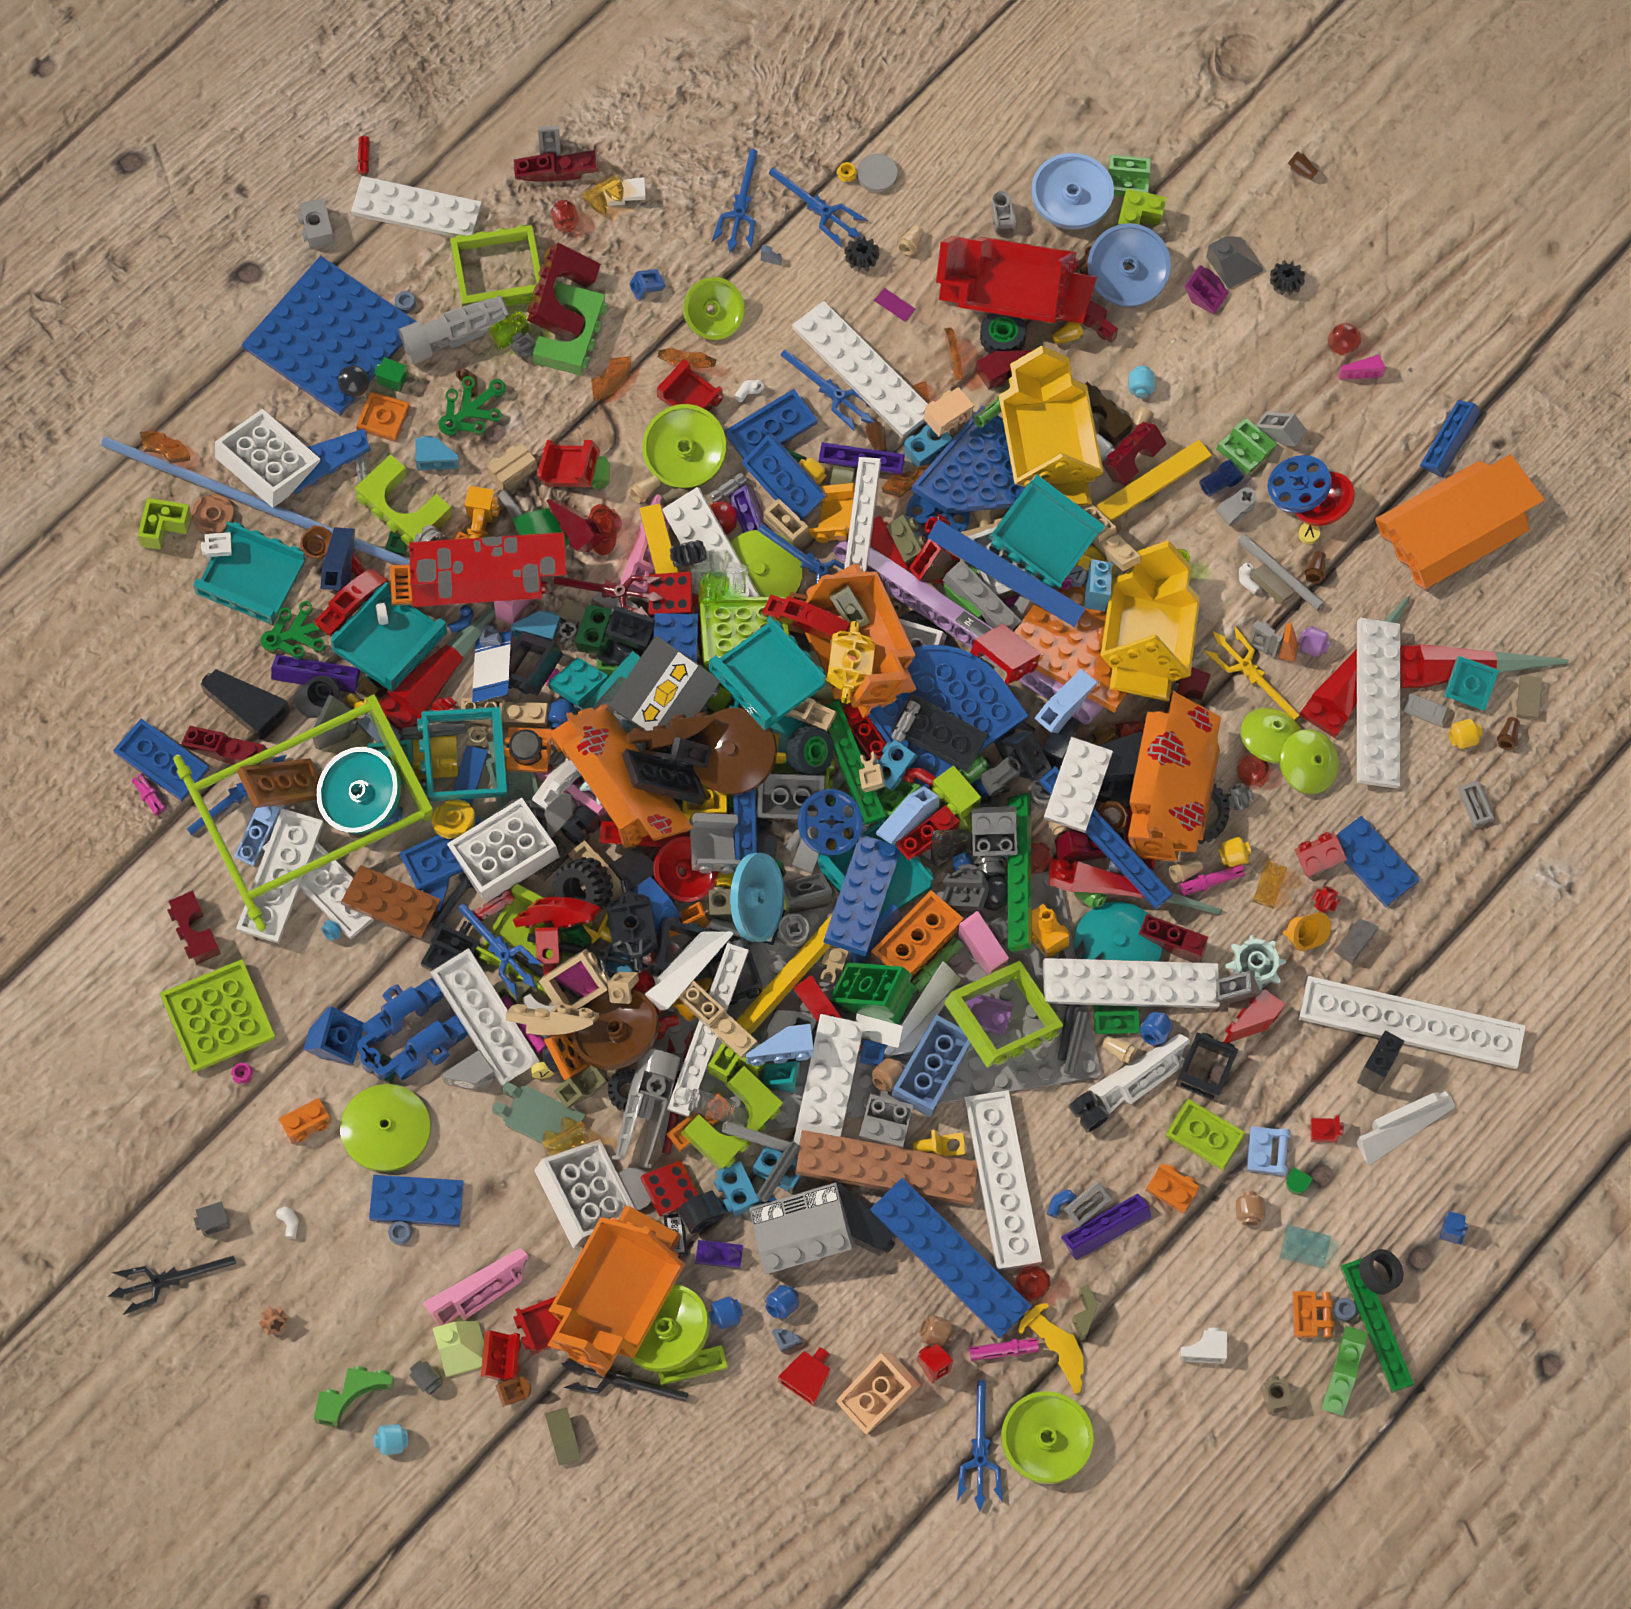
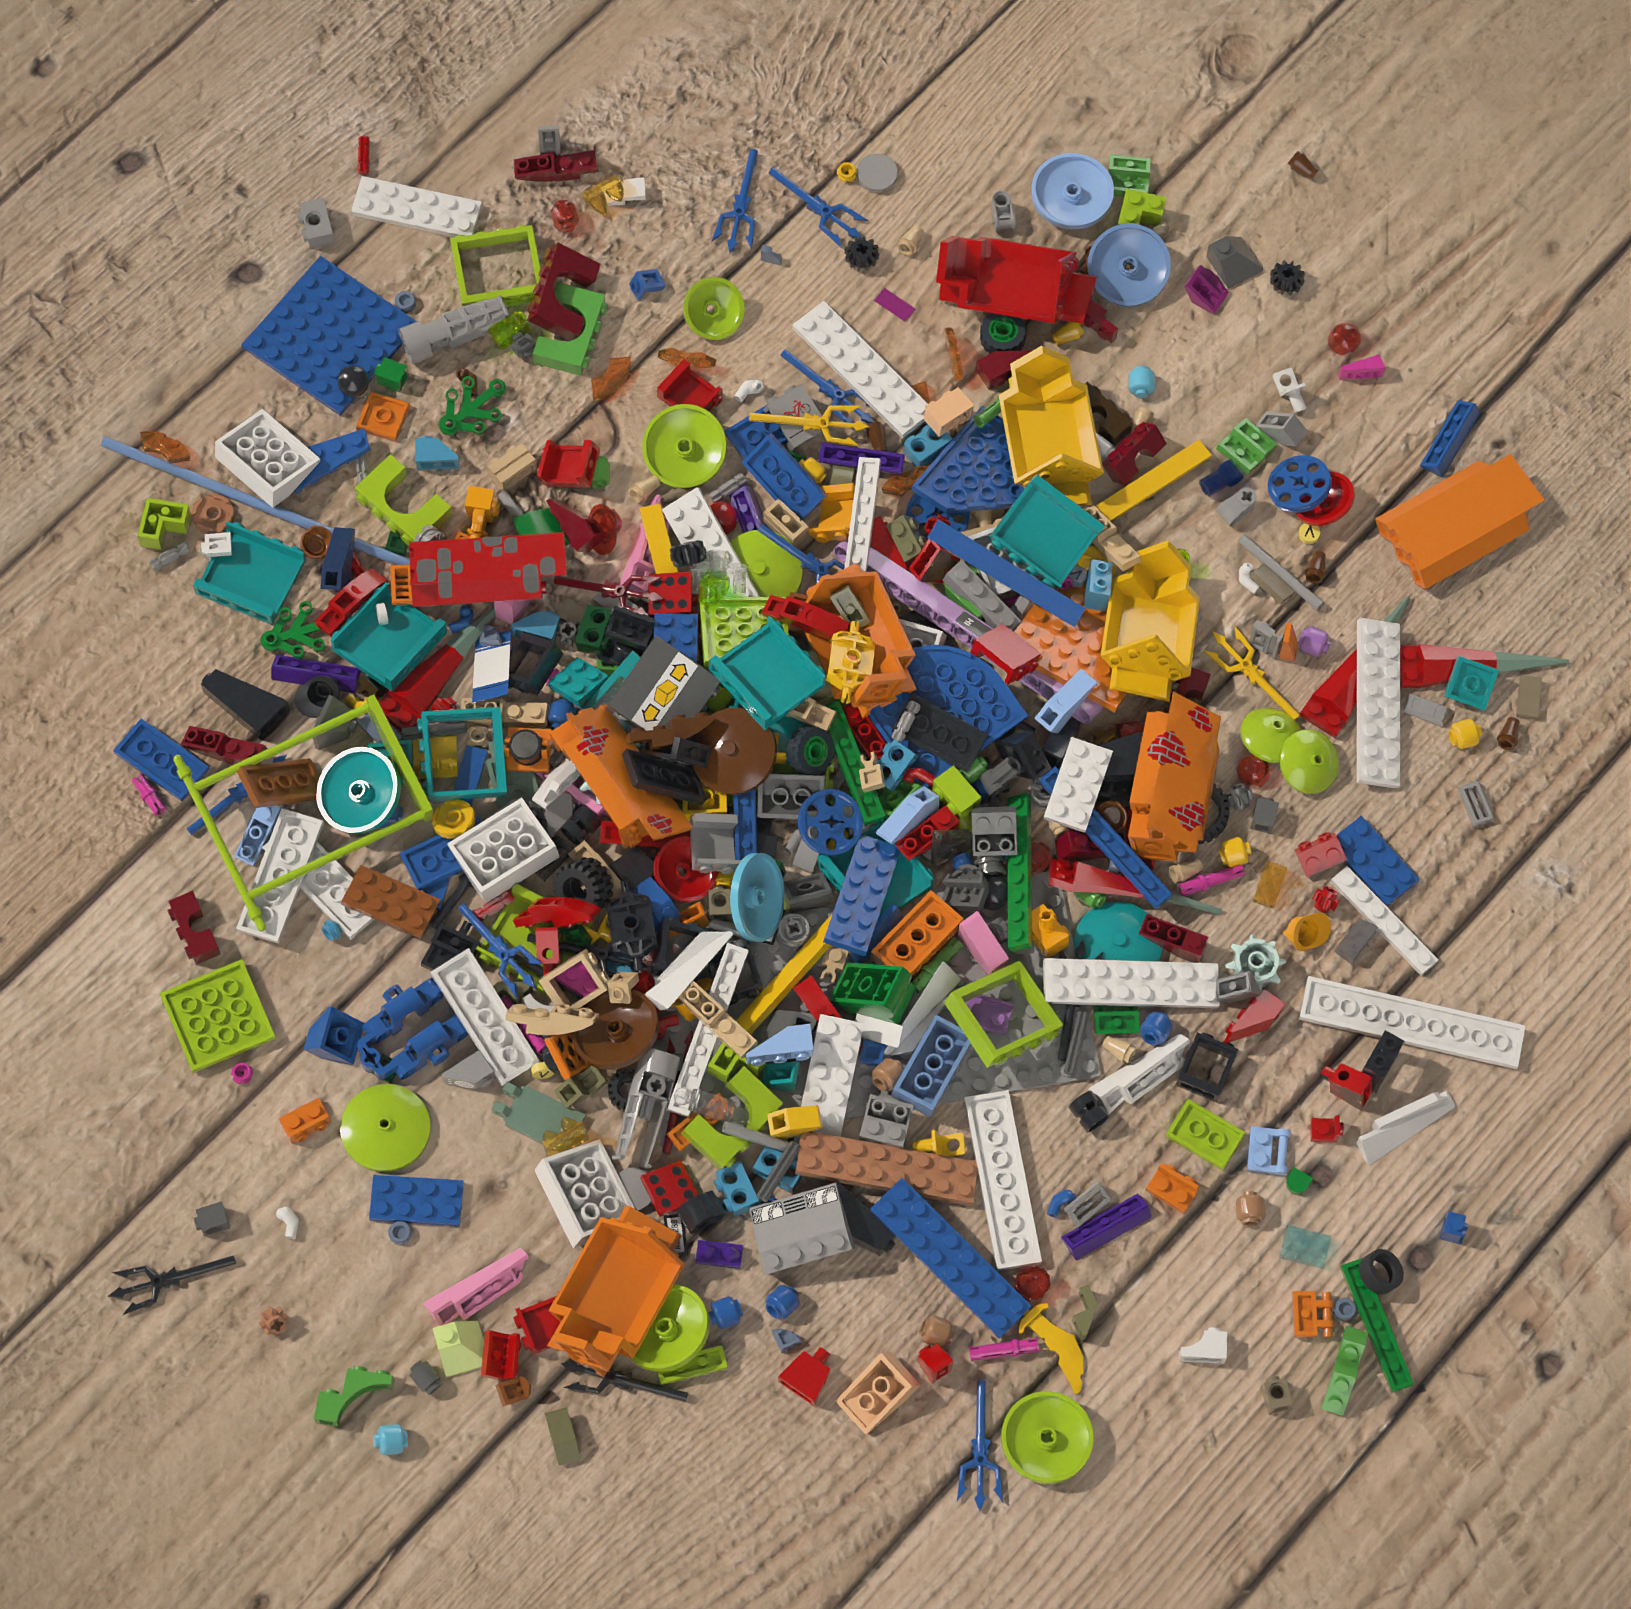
(169, 556): none -> light grey axle
(794, 403): none -> light grey panel
(794, 1121): none -> yellow slope
(815, 422): none -> yellow piece
(1264, 815): none -> dark grey brick
(1292, 390): none -> white bracket
(1349, 1084): none -> red torso
(1389, 925): none -> white plate

